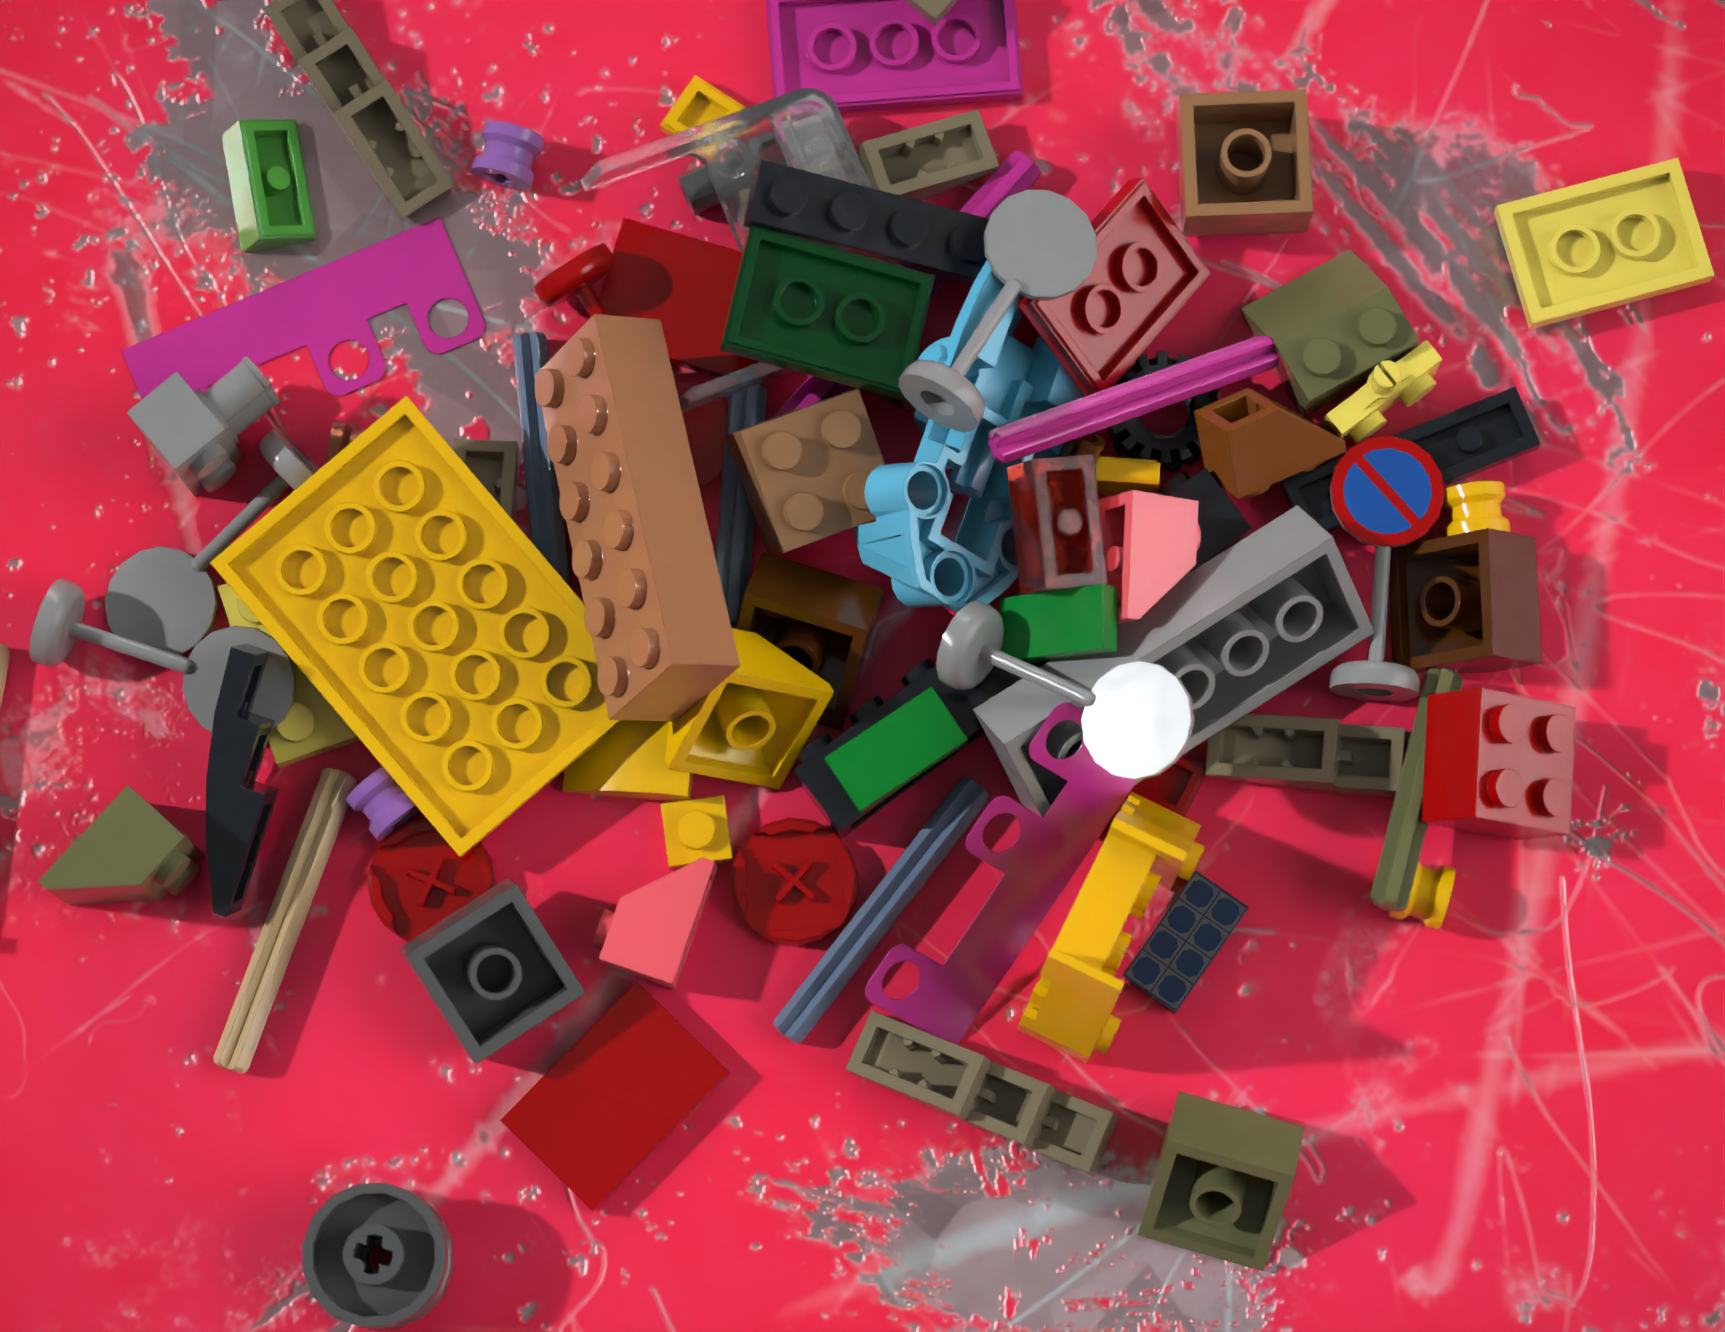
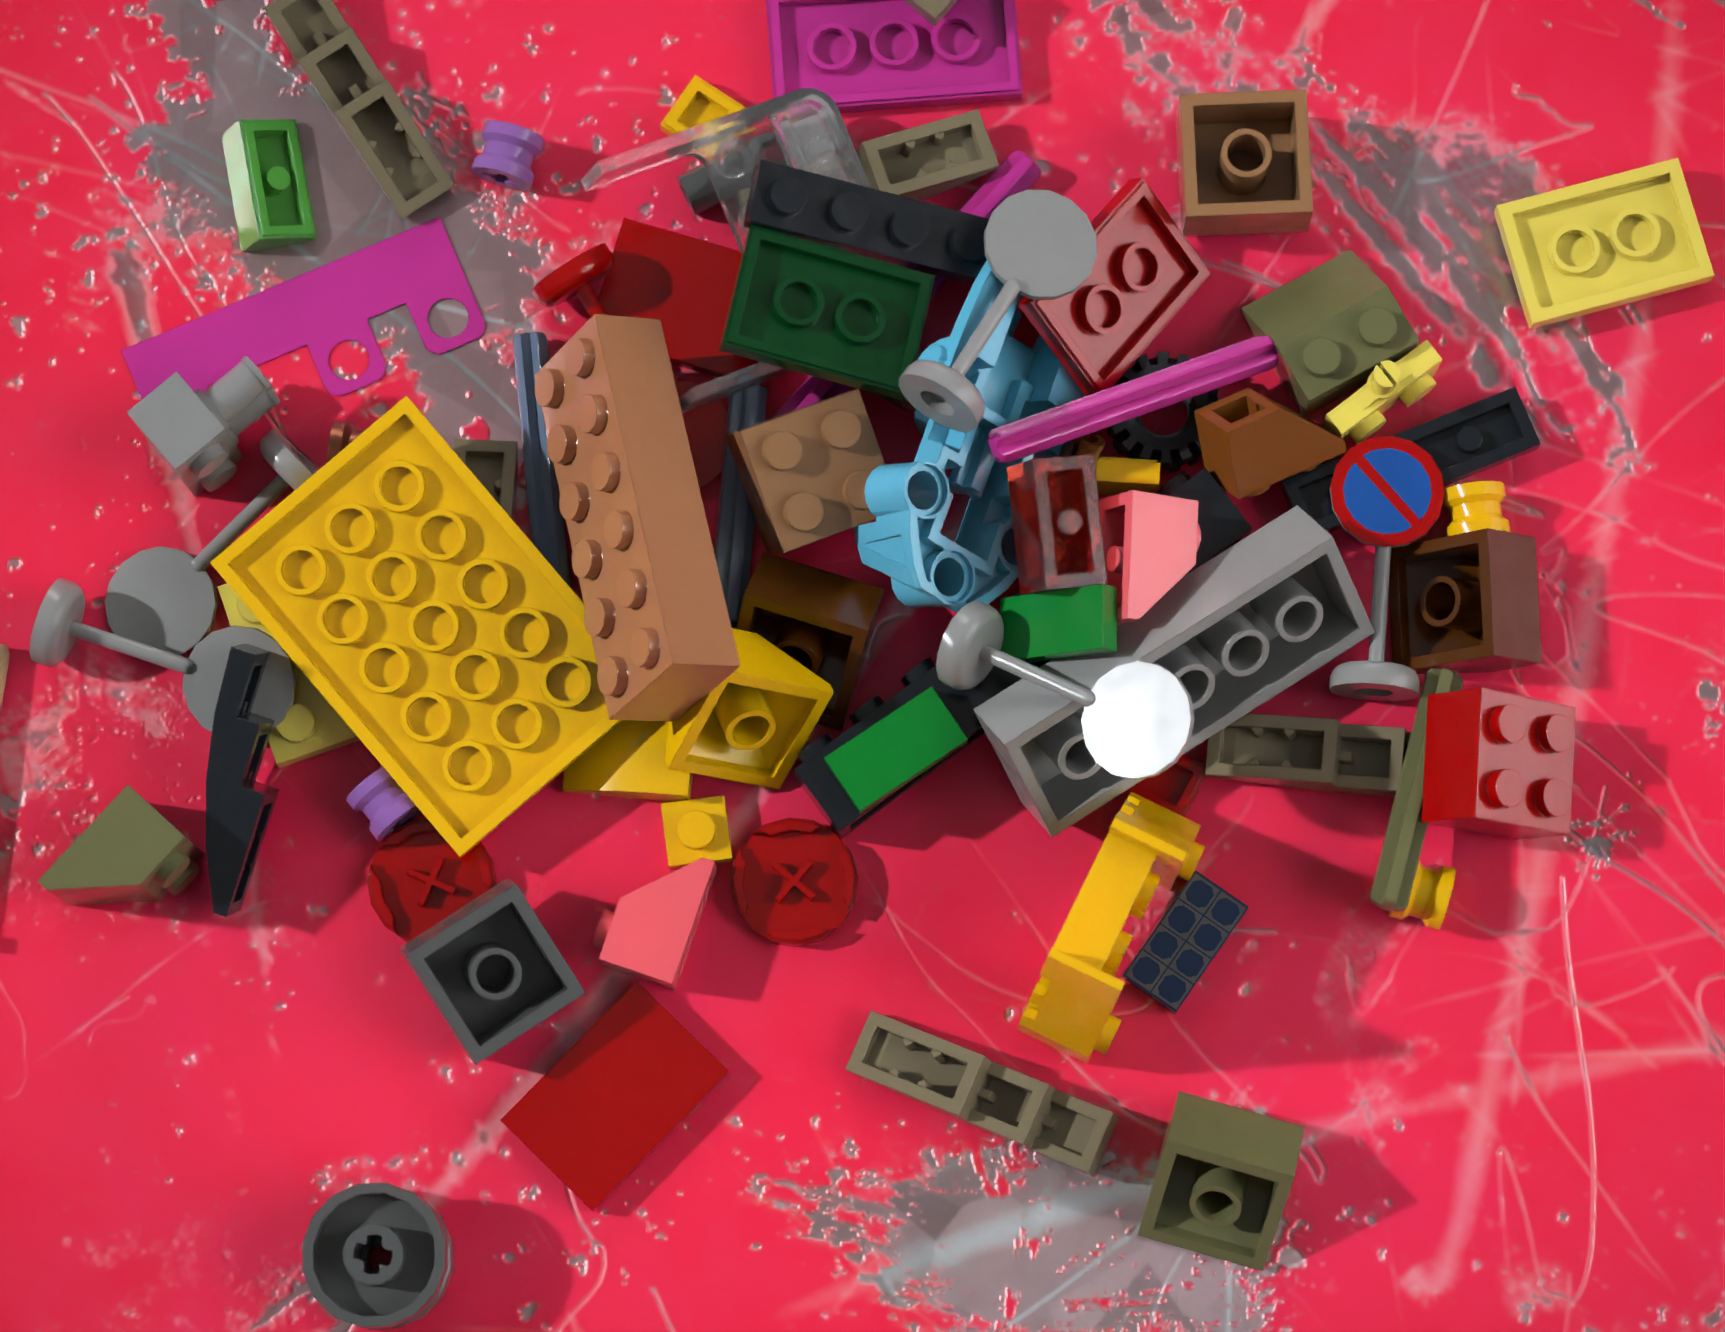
(284, 921): tan axle -> none
(881, 910): sand blue axle -> none
(1034, 877): dark pink piece -> none

